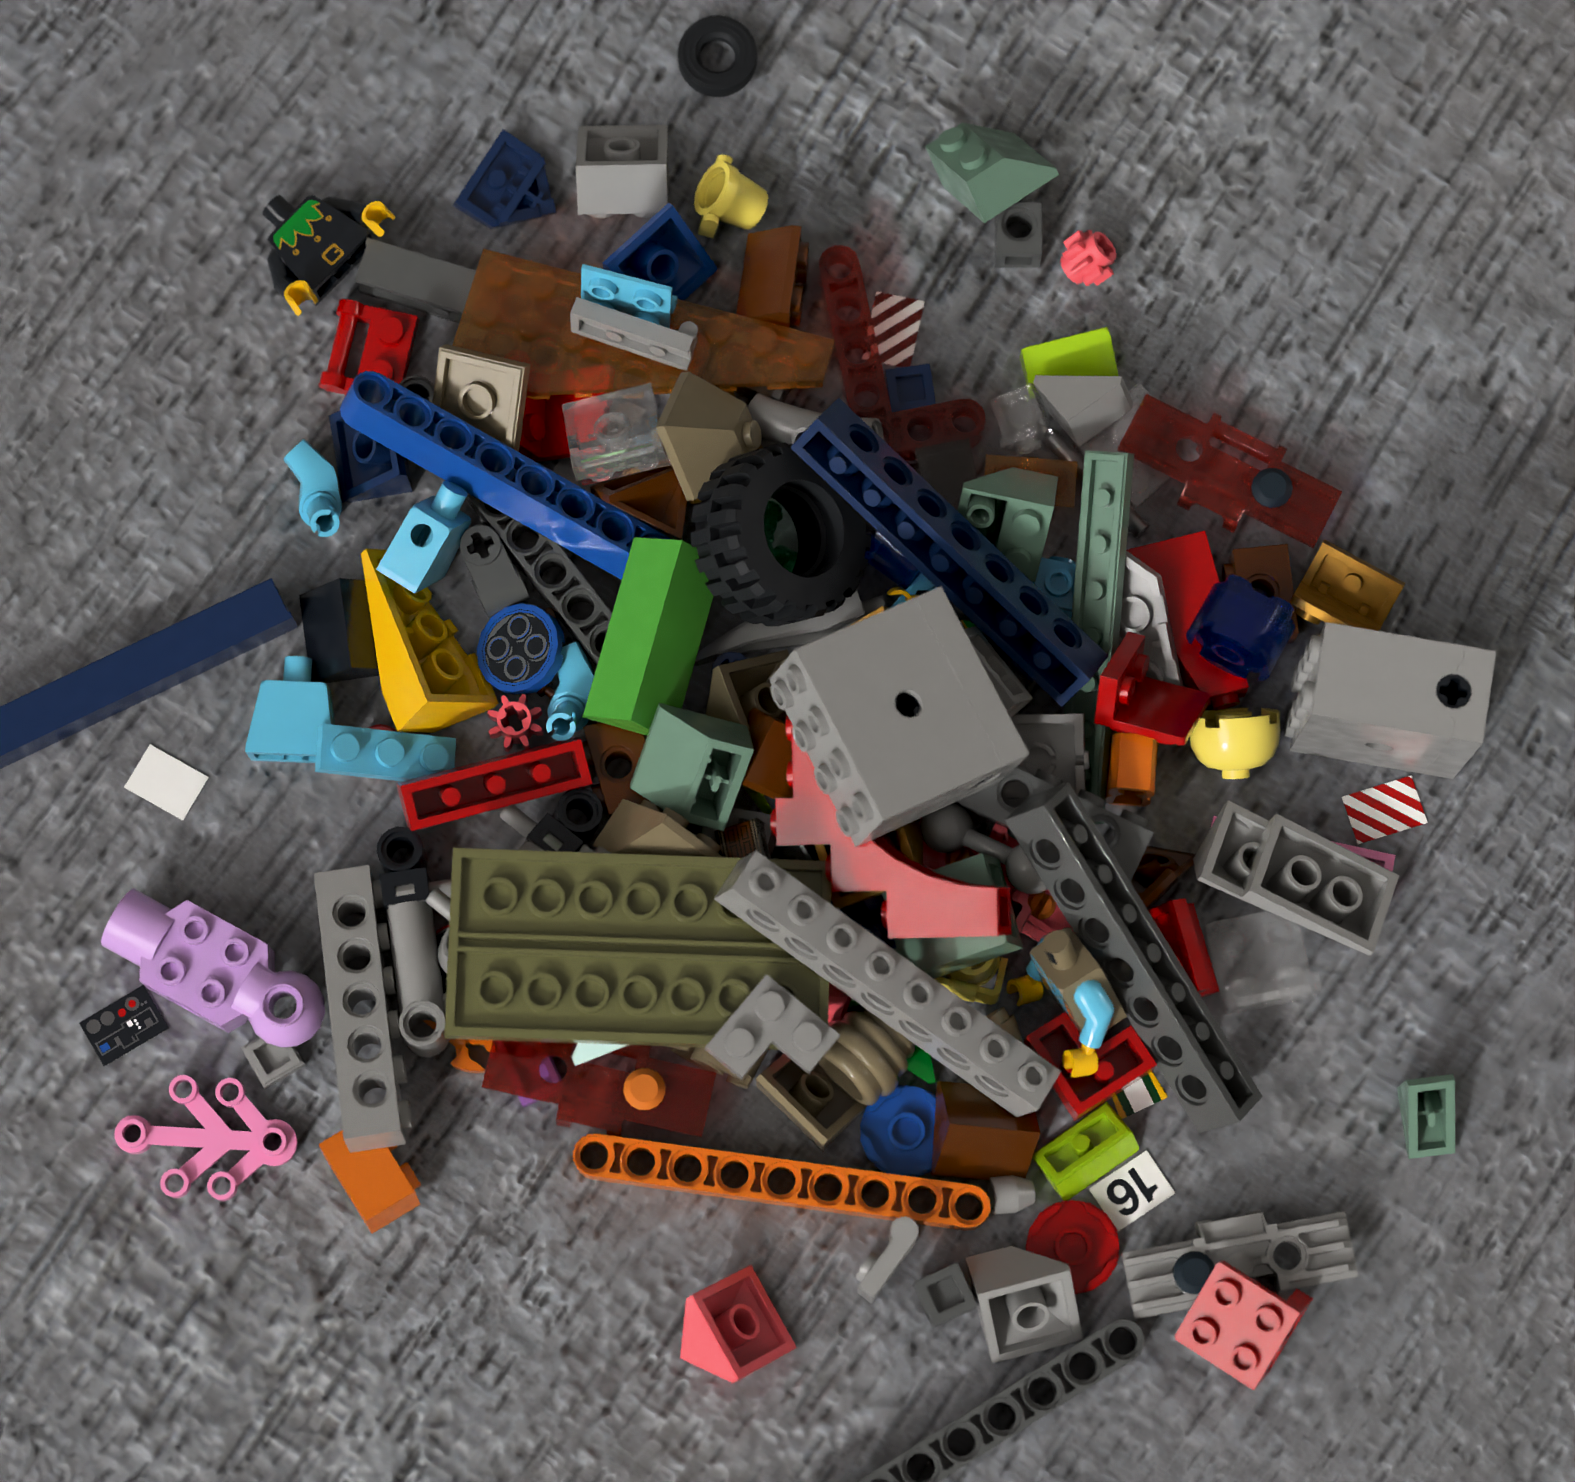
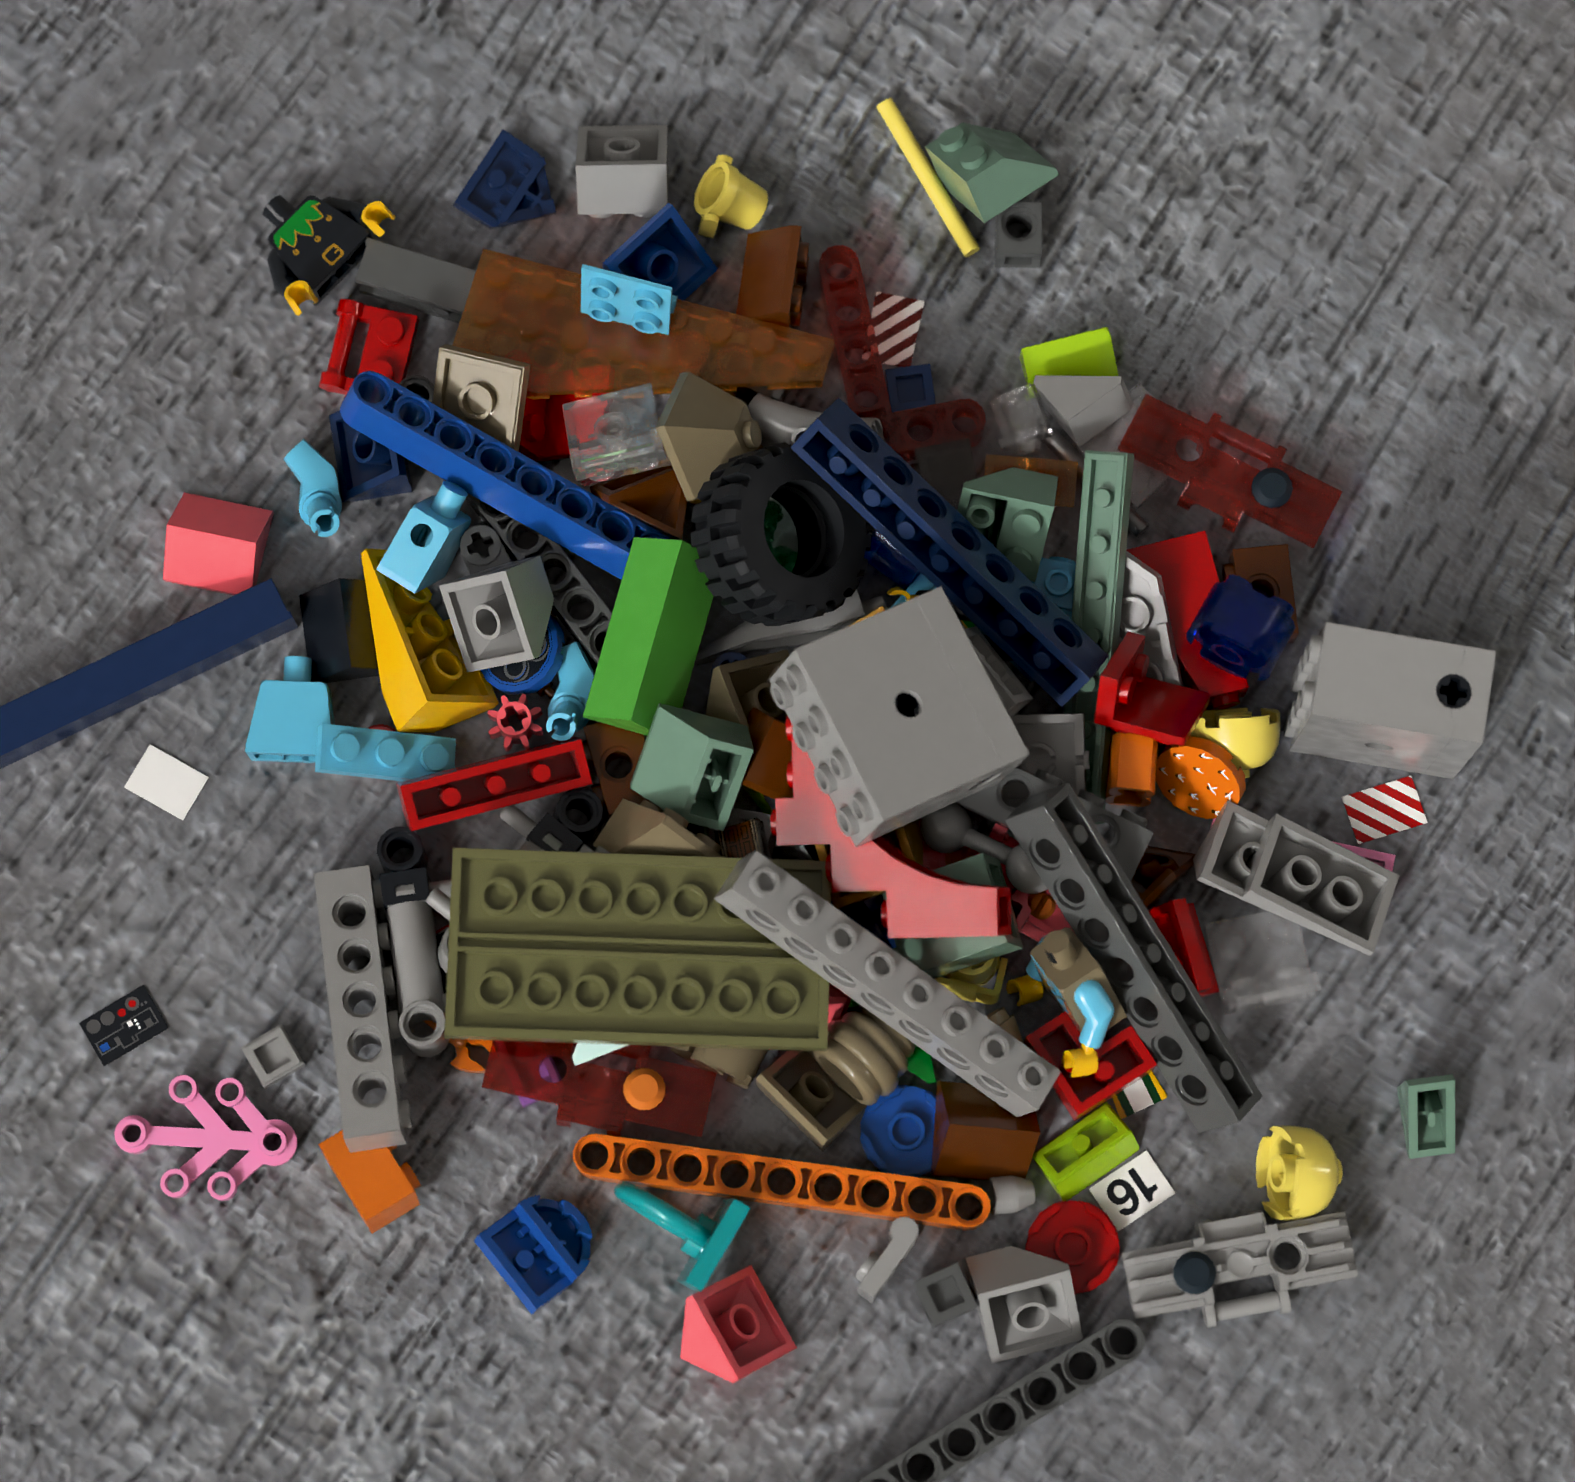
(212, 969): lavender brick -> none
(215, 544): none -> coral slope
(500, 613): none -> light grey slope
(538, 1249): none -> blue slope
(635, 334): light grey hinge -> none
(703, 1238): none -> teal tile
(710, 30): black tyre -> none
(769, 1018): light grey plate -> none
(928, 177): none -> light yellow bar
(1088, 257): coral gear -> none
(1199, 777): none -> orange tile
(1240, 1324): bracket -> none
(1297, 1171): none -> light yellow cylinder
(1345, 590): pearl gold bracket -> none

